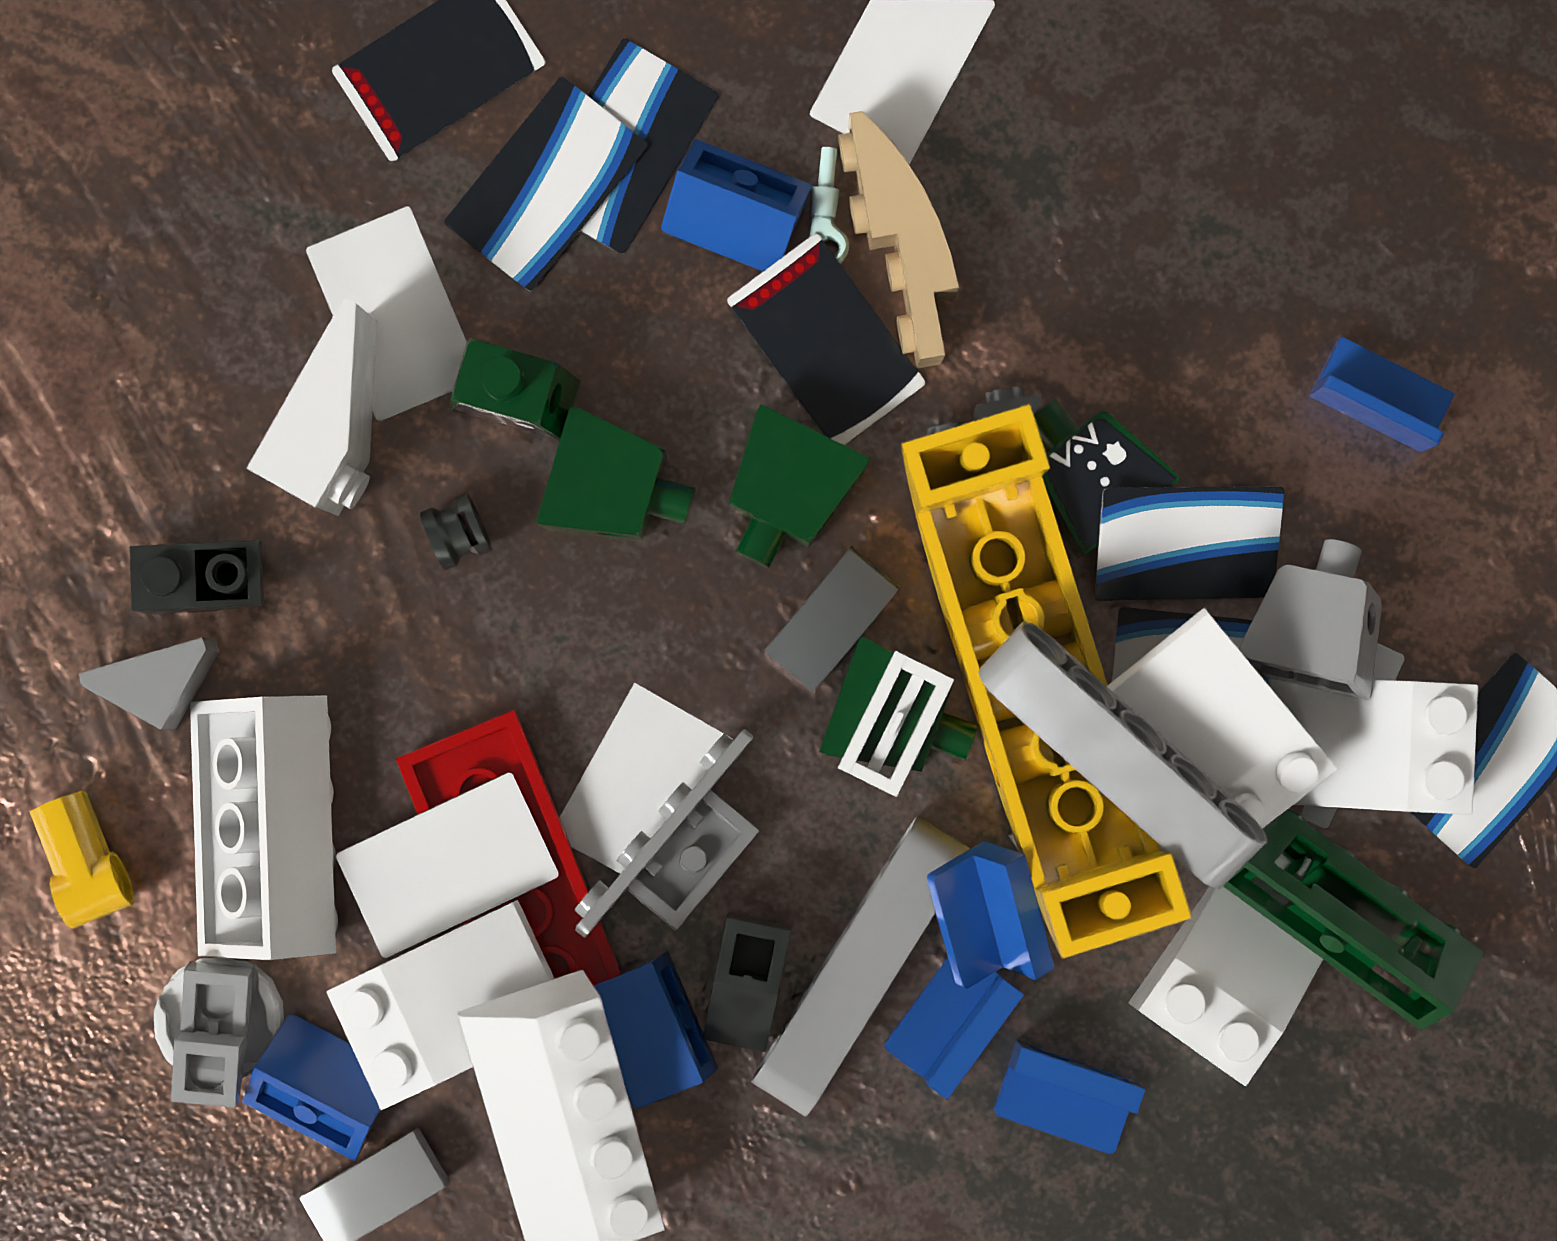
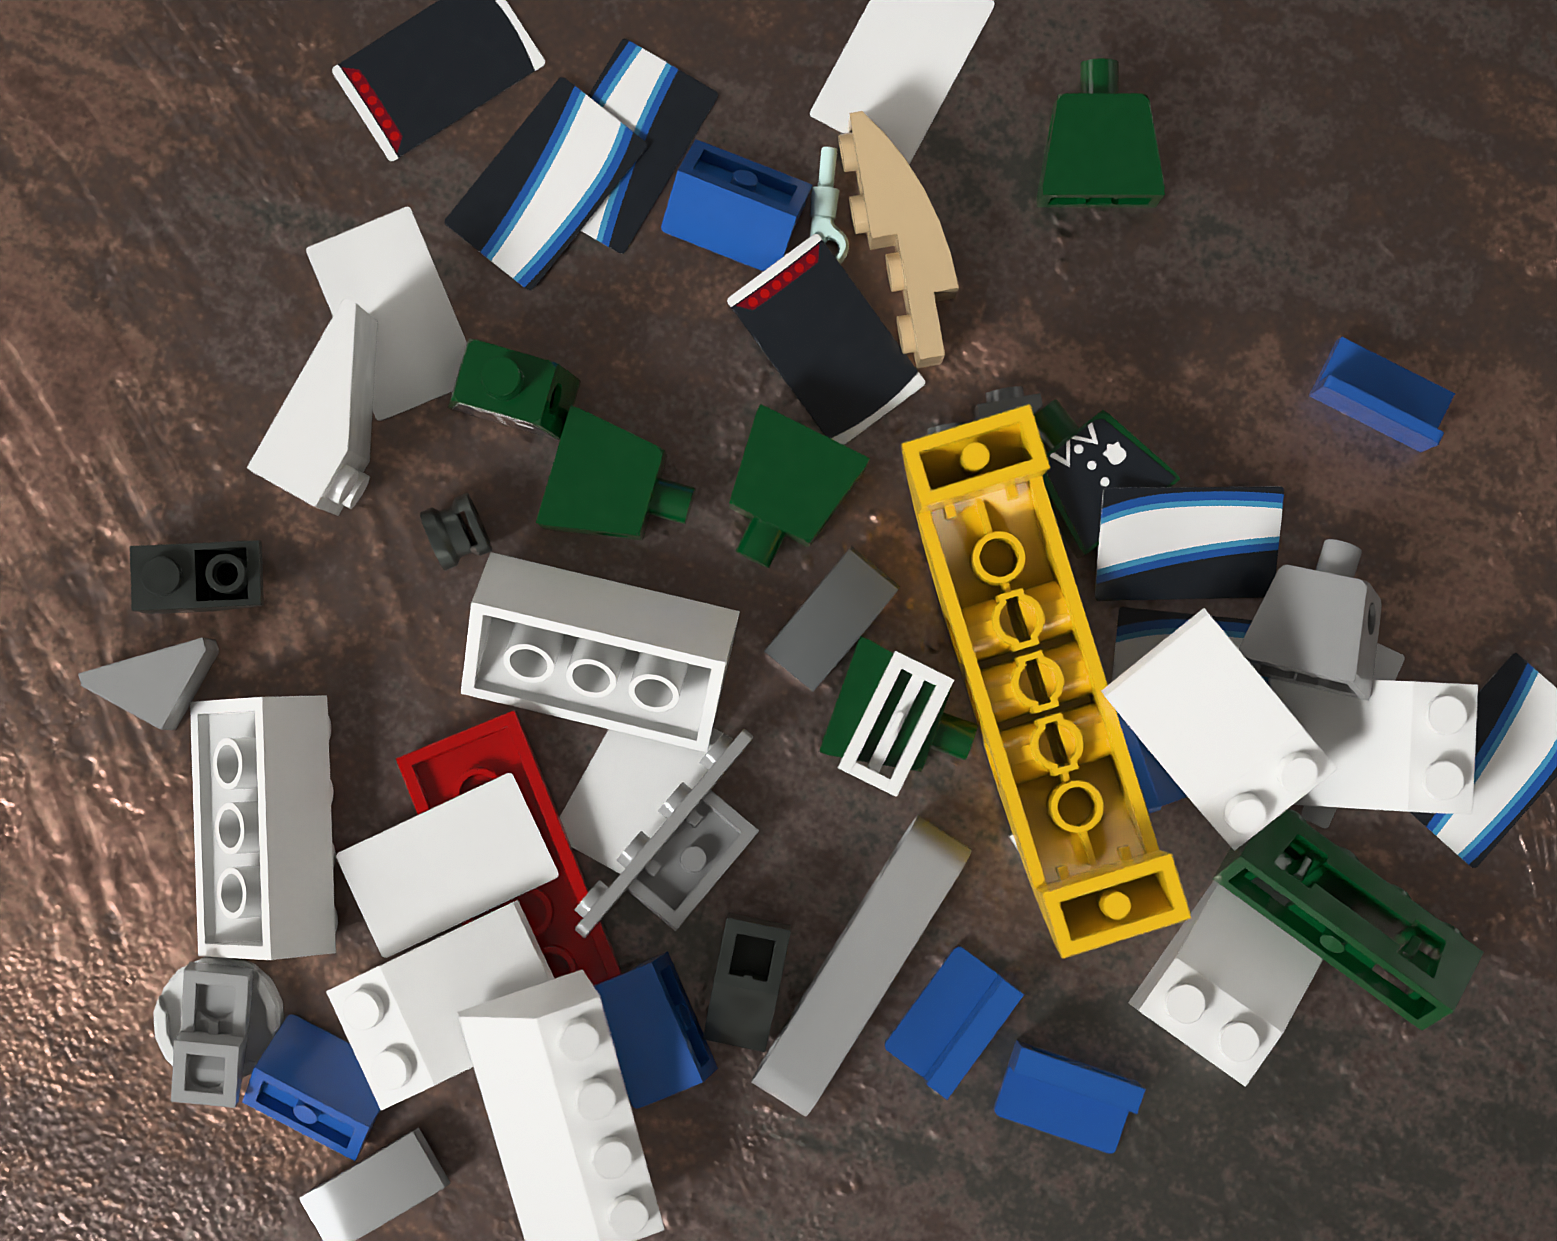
(86, 874): yellow piece -> none
(597, 651): none -> white slope
(989, 915): blue panel -> none
(1101, 146): none -> dark green torso
(1122, 755): light grey beam -> none

